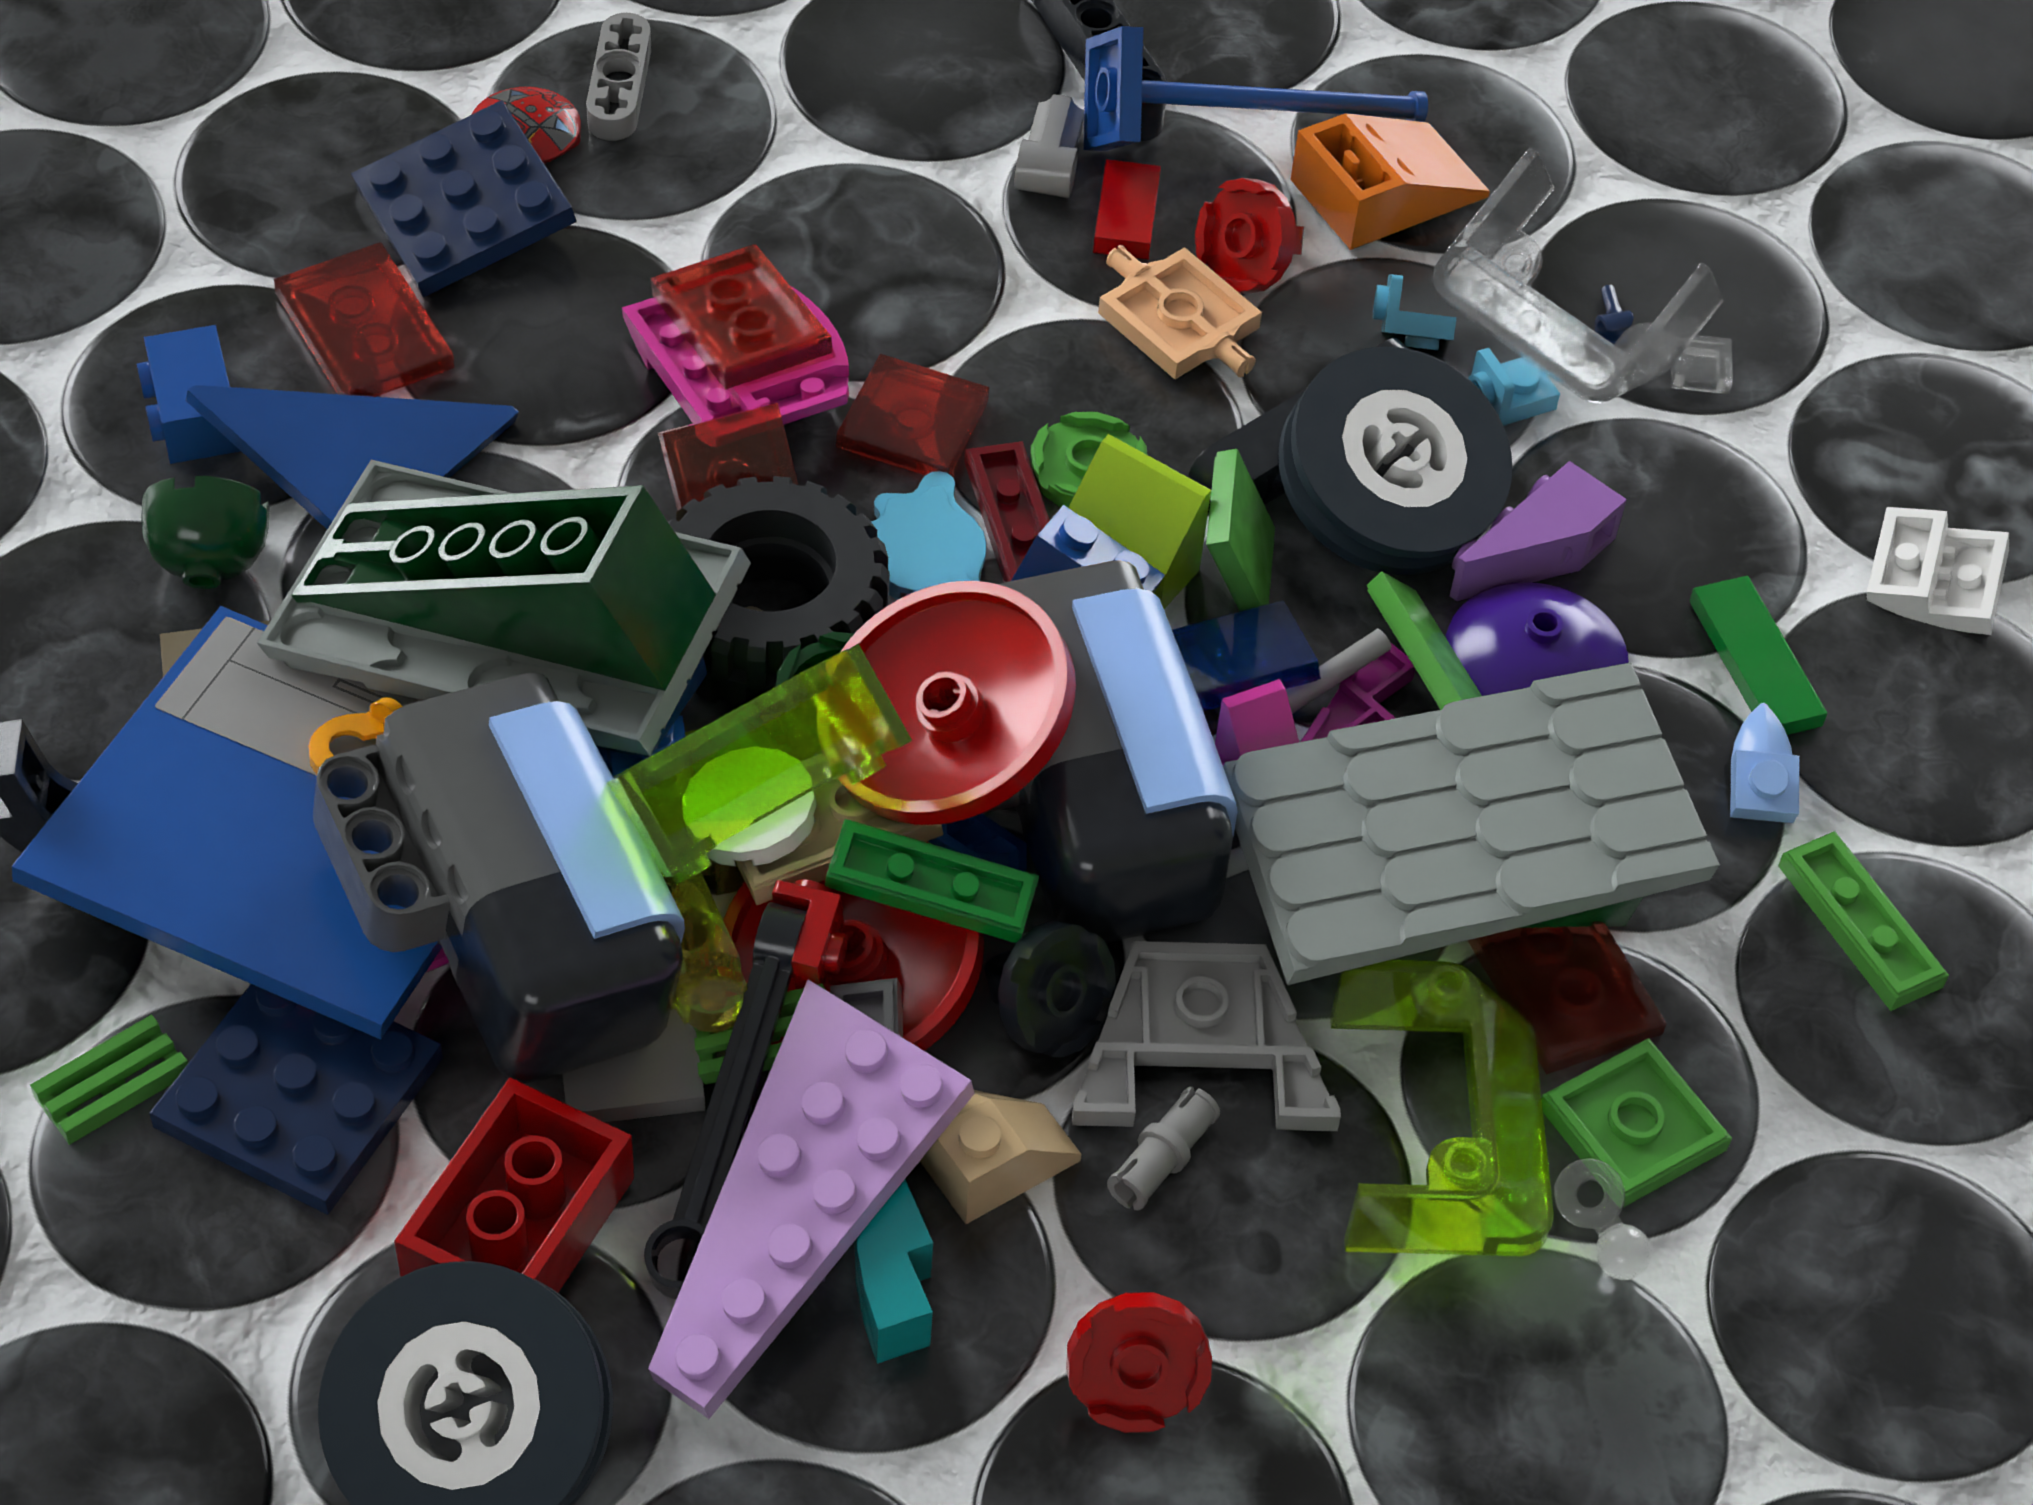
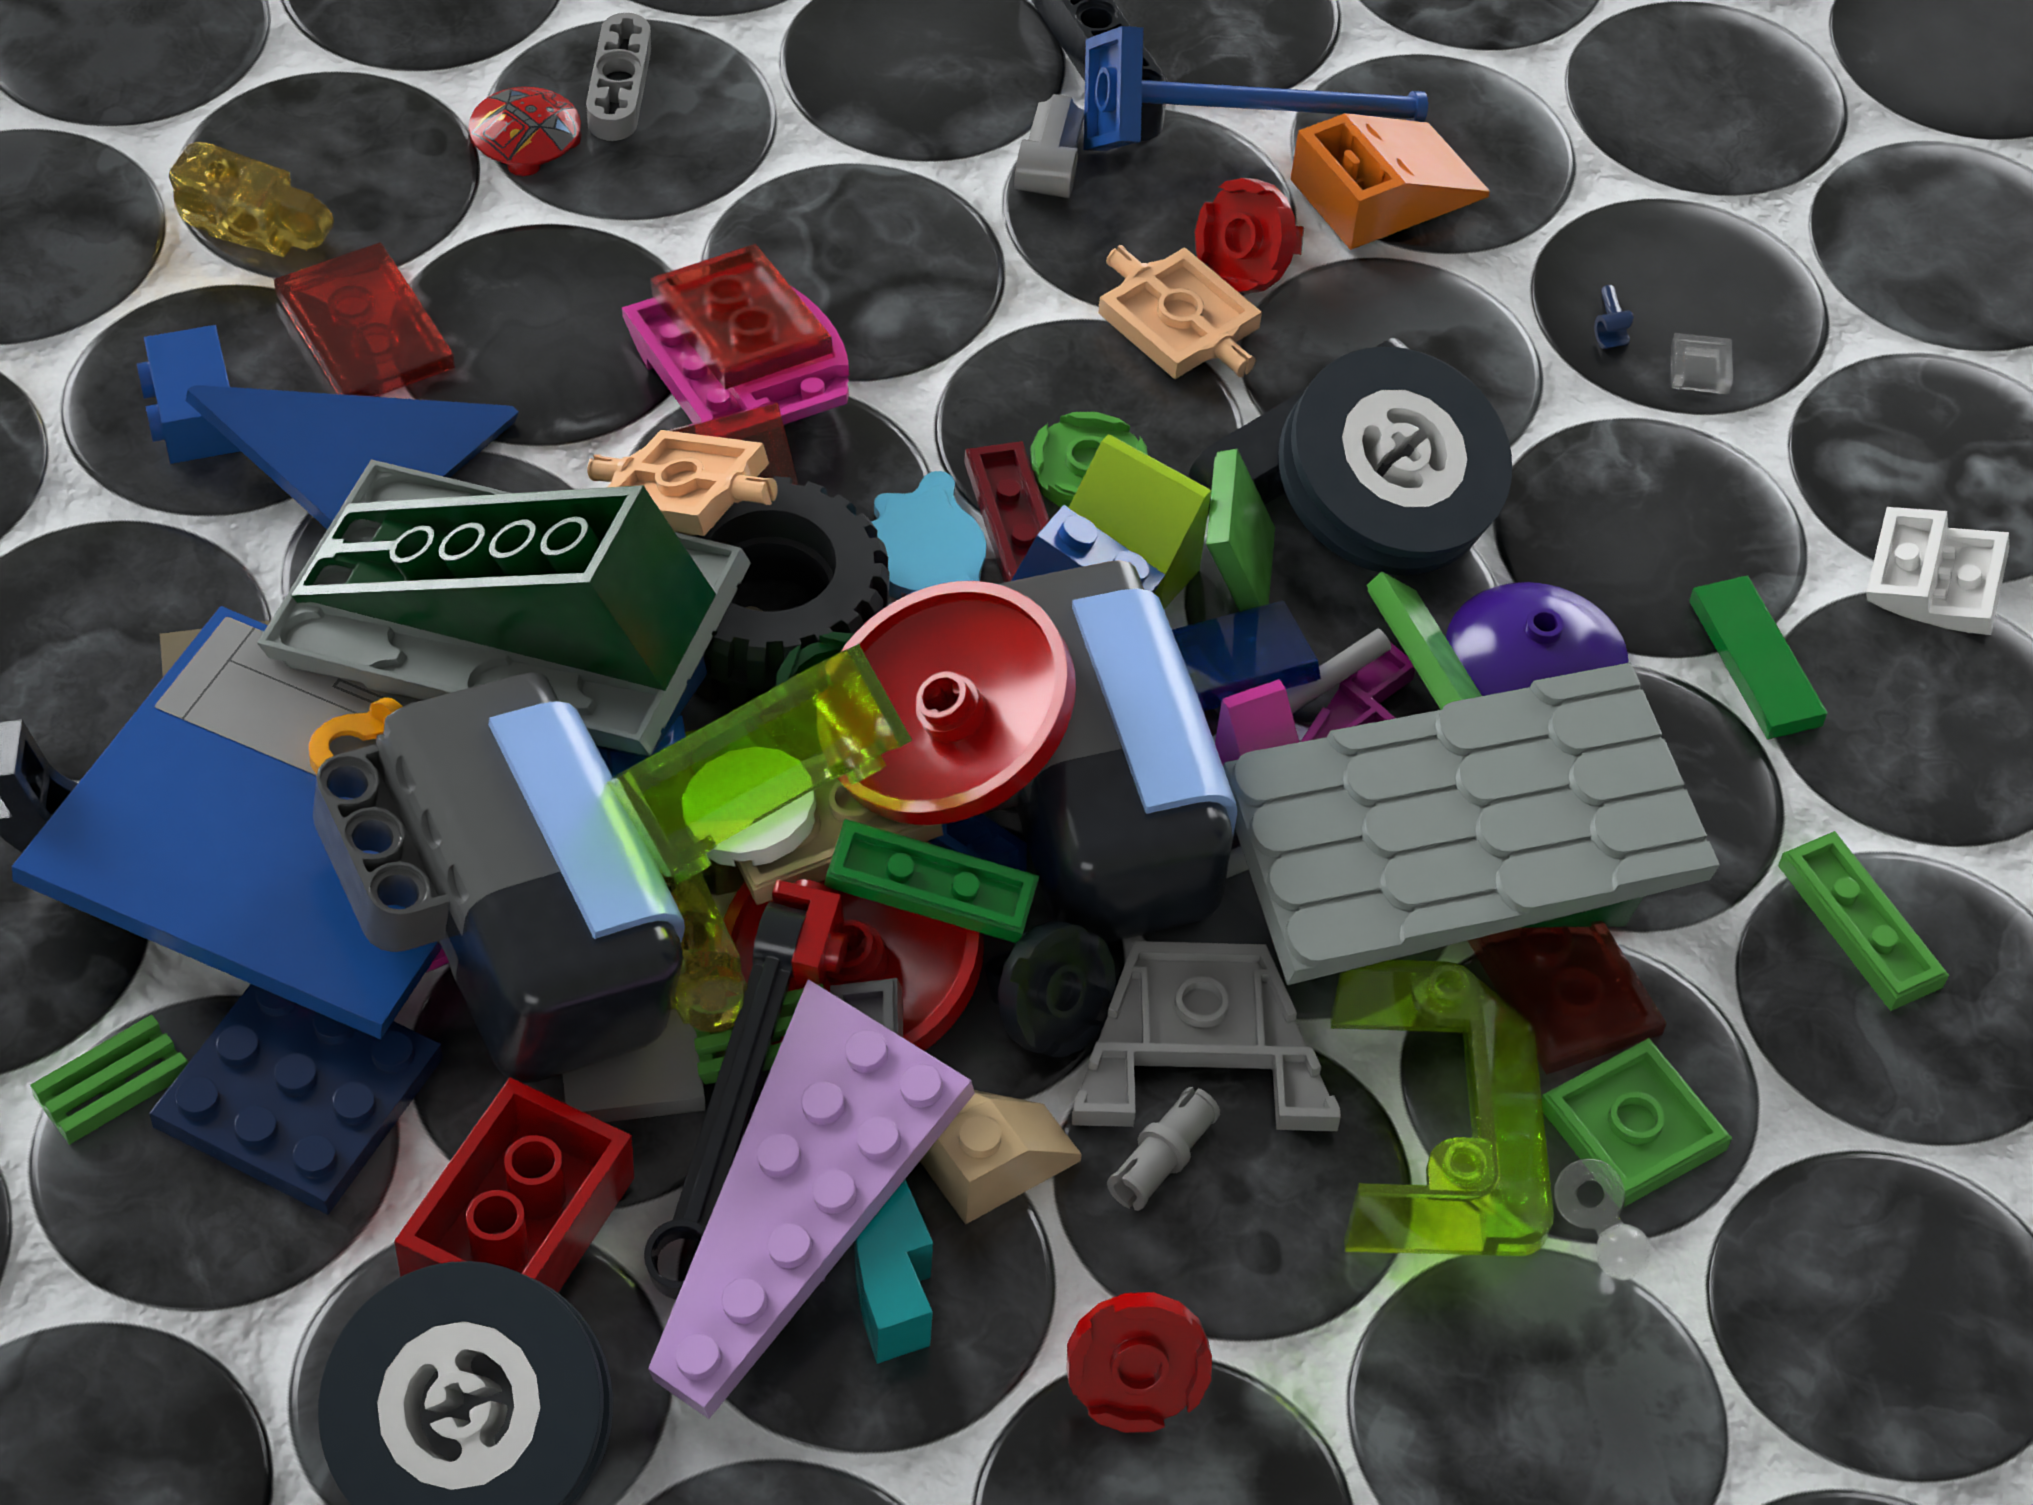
(204, 529): dark green cylinder -> none
(246, 201): none -> clear yellow piece
(463, 198): dark blue plate -> none
(692, 476): none -> light nougat plate
(912, 416): clear red tile -> none
(1127, 208): red tile -> none
(1419, 329): medium azure bracket -> none
(1489, 280): clear windscreen -> none
(1513, 387): medium azure bracket -> none
(1545, 536): medium lavender slope -> none
(1764, 770): light blue plate -> none

